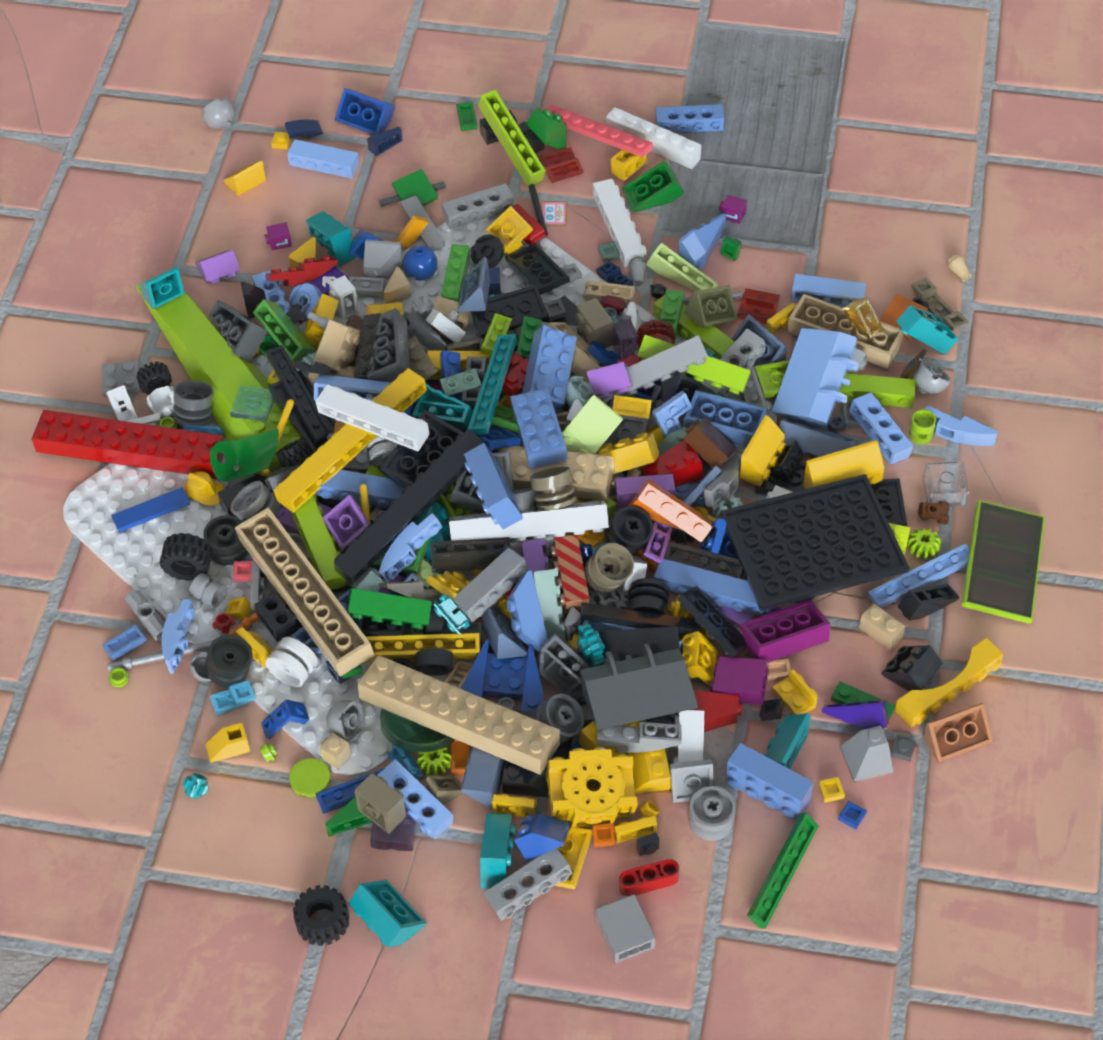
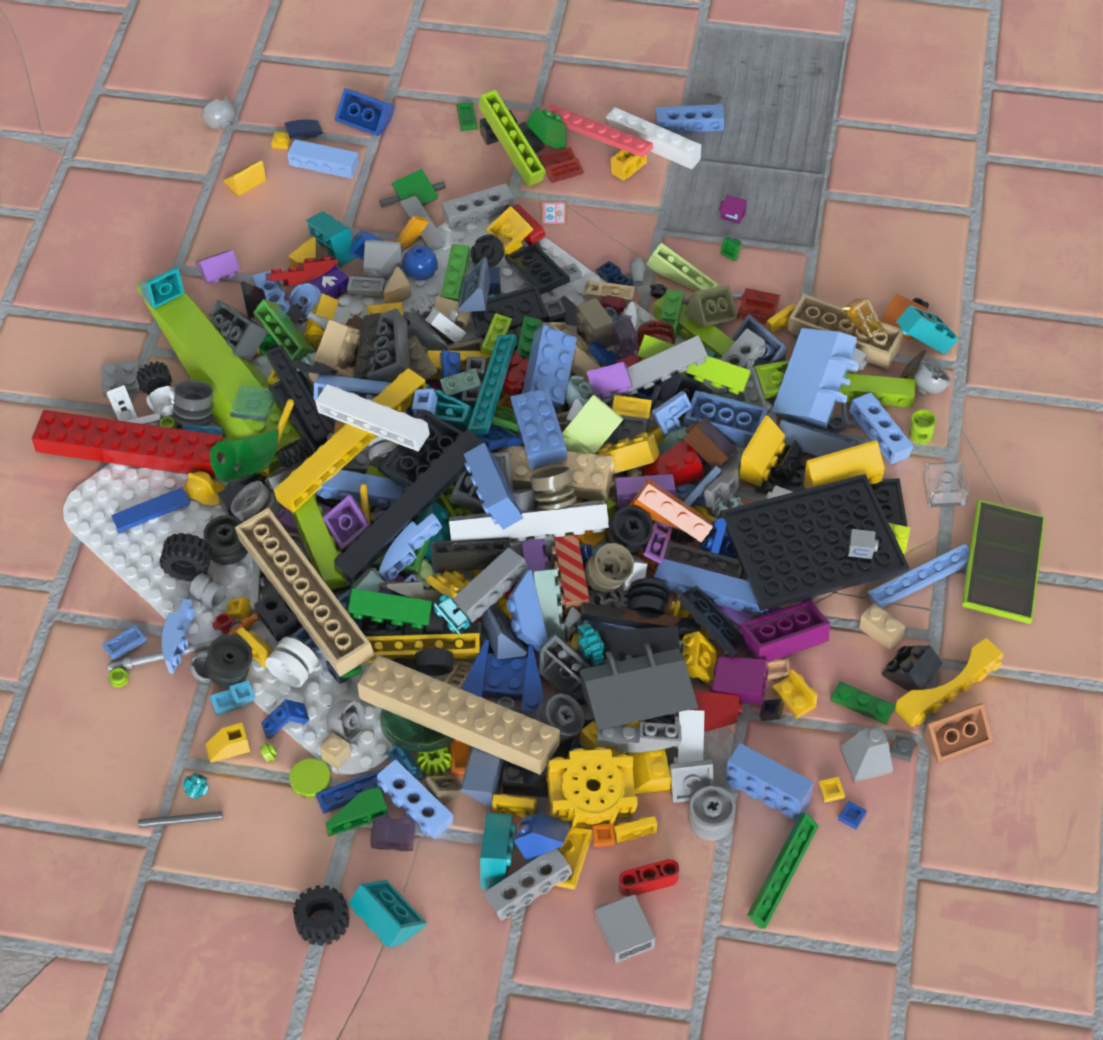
(142, 607): light grey piece -> none
(180, 819): none -> bar
(242, 571): coral plate -> none
(278, 236): magenta brick -> none
(346, 294): white brick -> none
(379, 143): dark blue slope -> none
(380, 802): dark tan brick -> none
(424, 400): none -> light blue brick
(535, 200): black bar -> none
(608, 252): sand green tile -> none
(618, 221): white brick -> none
(647, 844): black plate -> none
(649, 809): yellow plate -> none
(653, 188): green slope -> none
(699, 244): medium blue wedge -> none
(789, 739): teal slope -> none
(826, 289): light blue brick -> none
(861, 714): dark purple slope -> none
(862, 543): none -> light grey brick
(924, 543): lime gear -> none
(927, 292): dark tan slope -> none
(927, 600): black slope -> none
(934, 511): reddish brown plate -> none
(959, 267): tan cone -> none
(964, 431): light blue slope -> none

